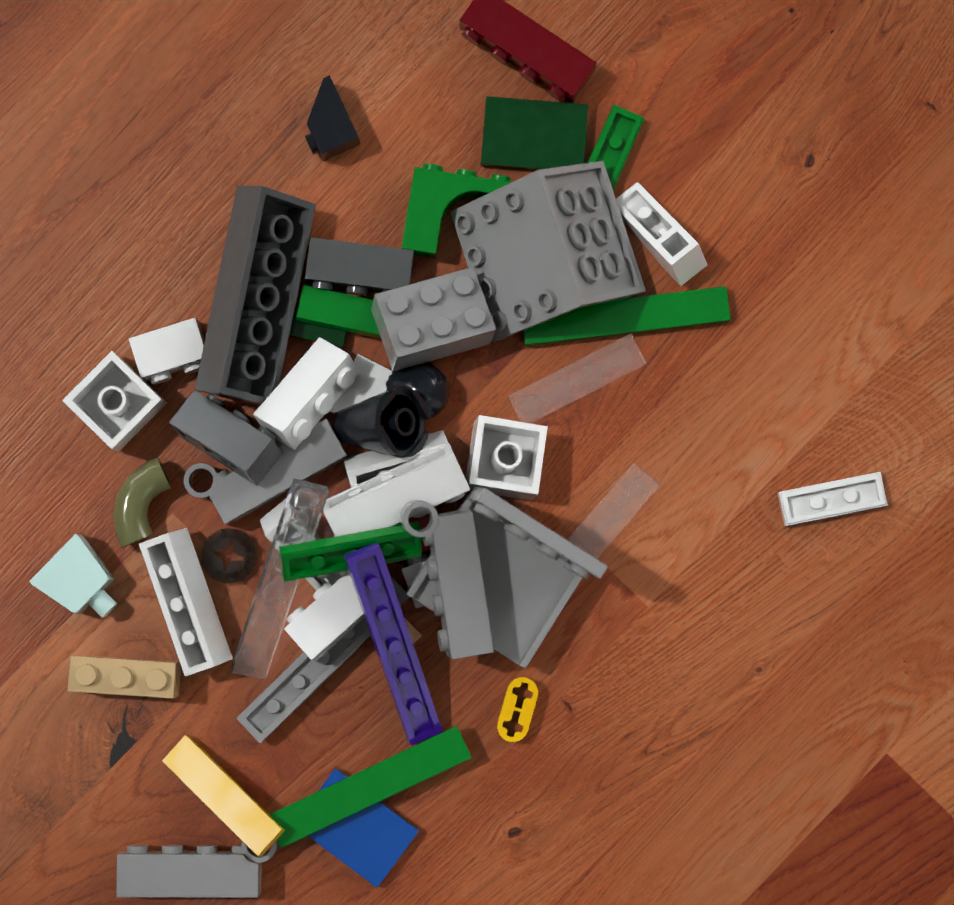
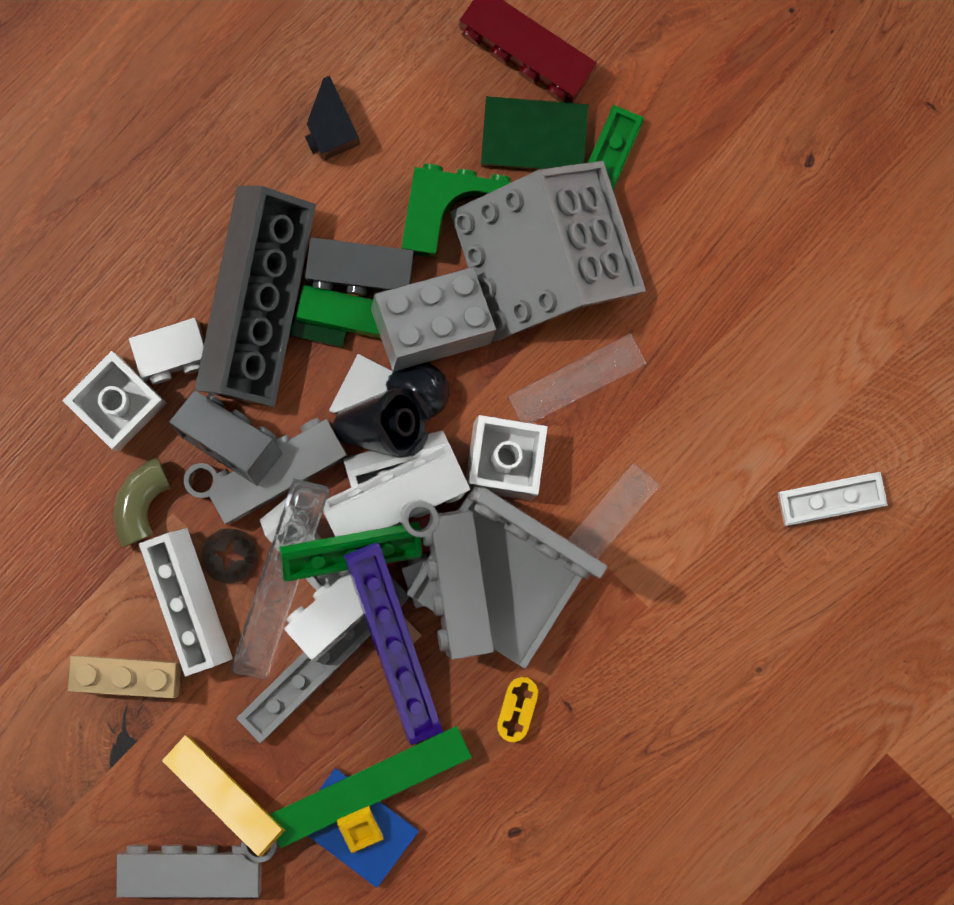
(77, 578): light aqua torso -> none
(307, 393): white brick -> none
(360, 829): none -> yellow tile
(635, 316): green tile -> none
(661, 234): white slope -> none

